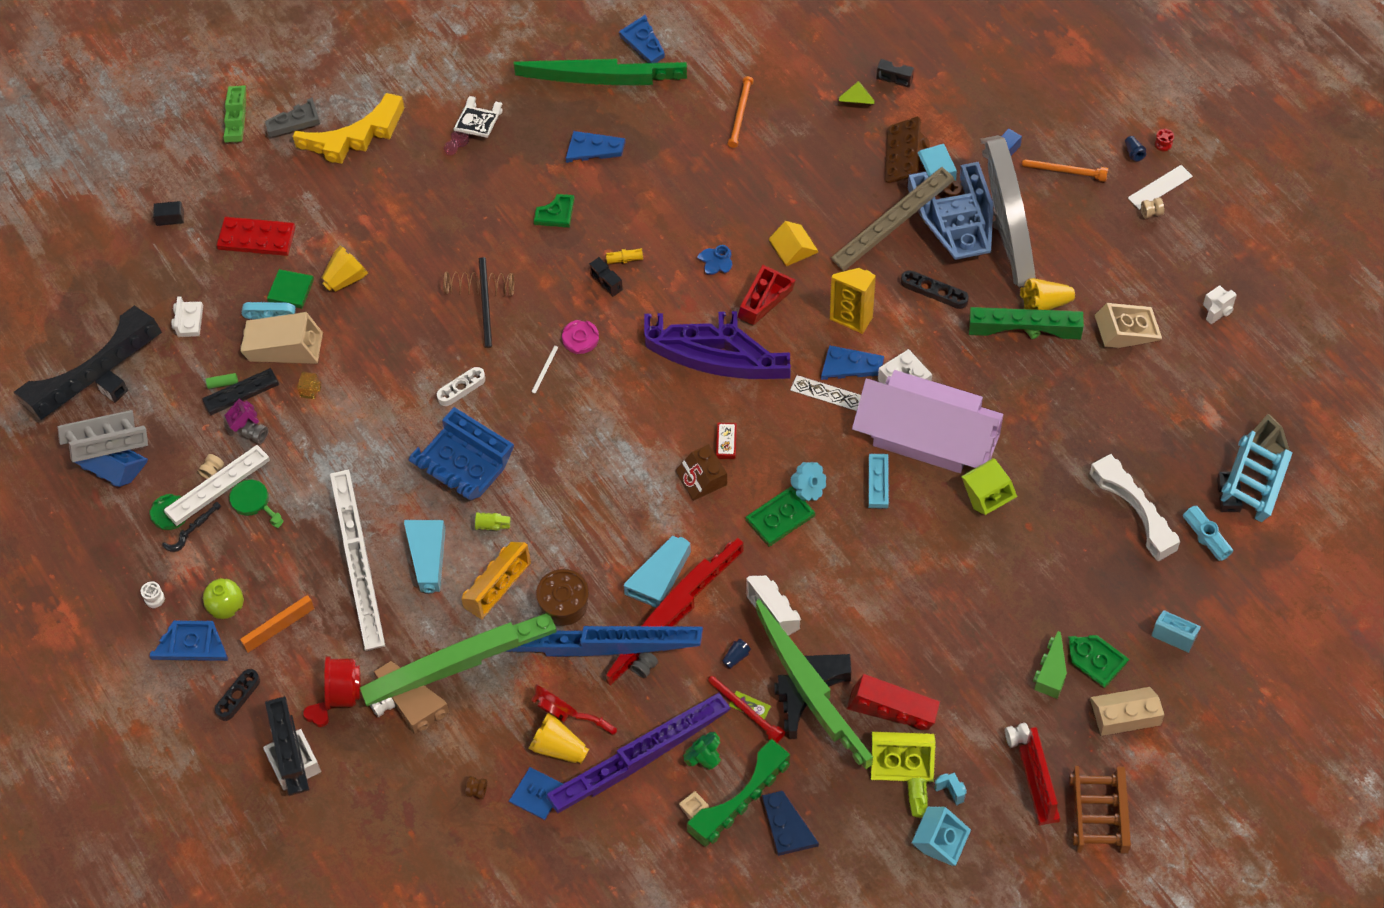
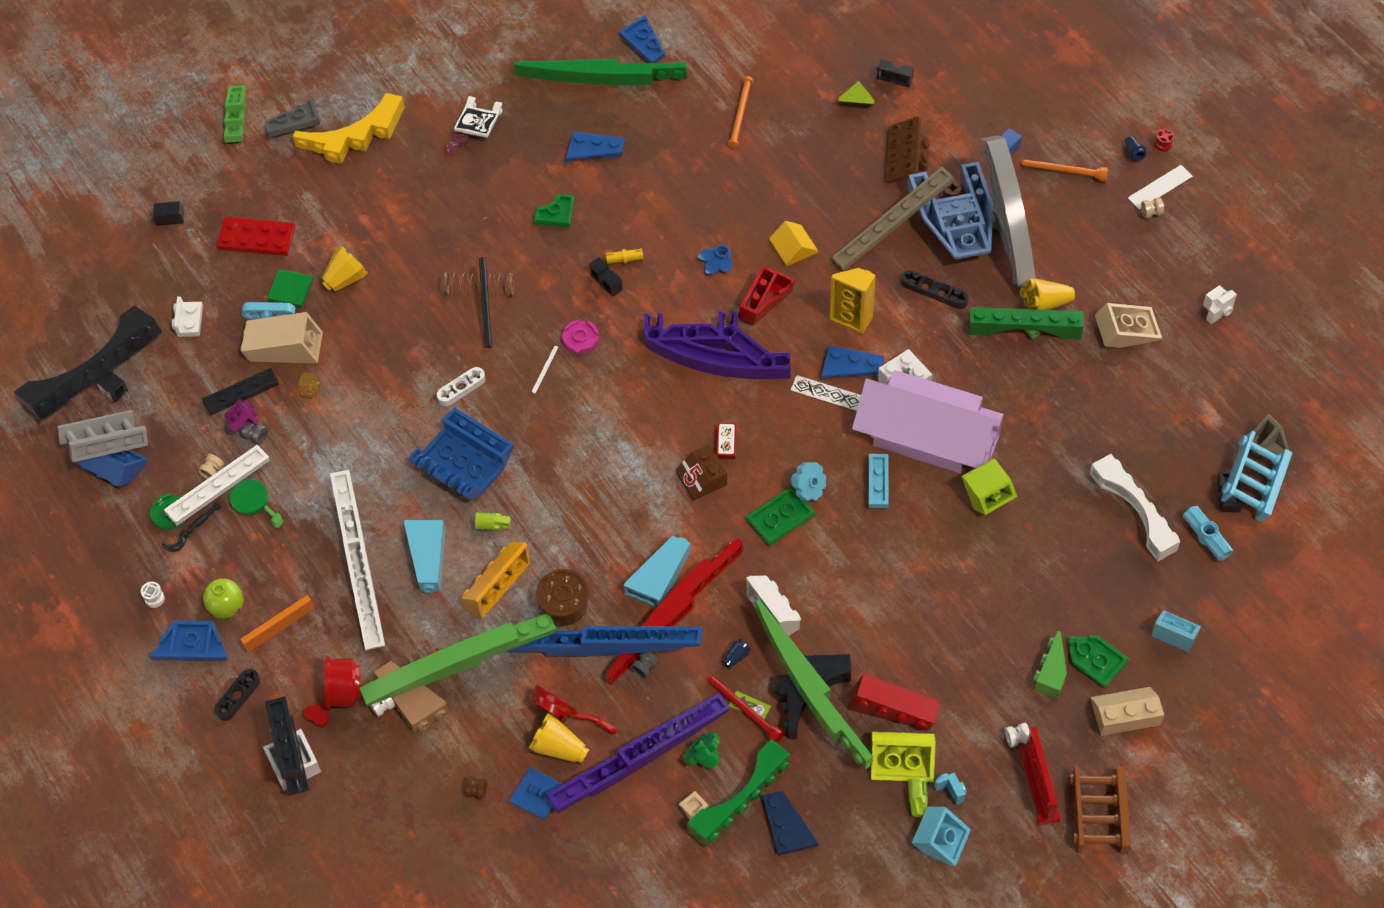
(220, 381): bright green hinge -> none
(935, 158): medium azure slope -> none

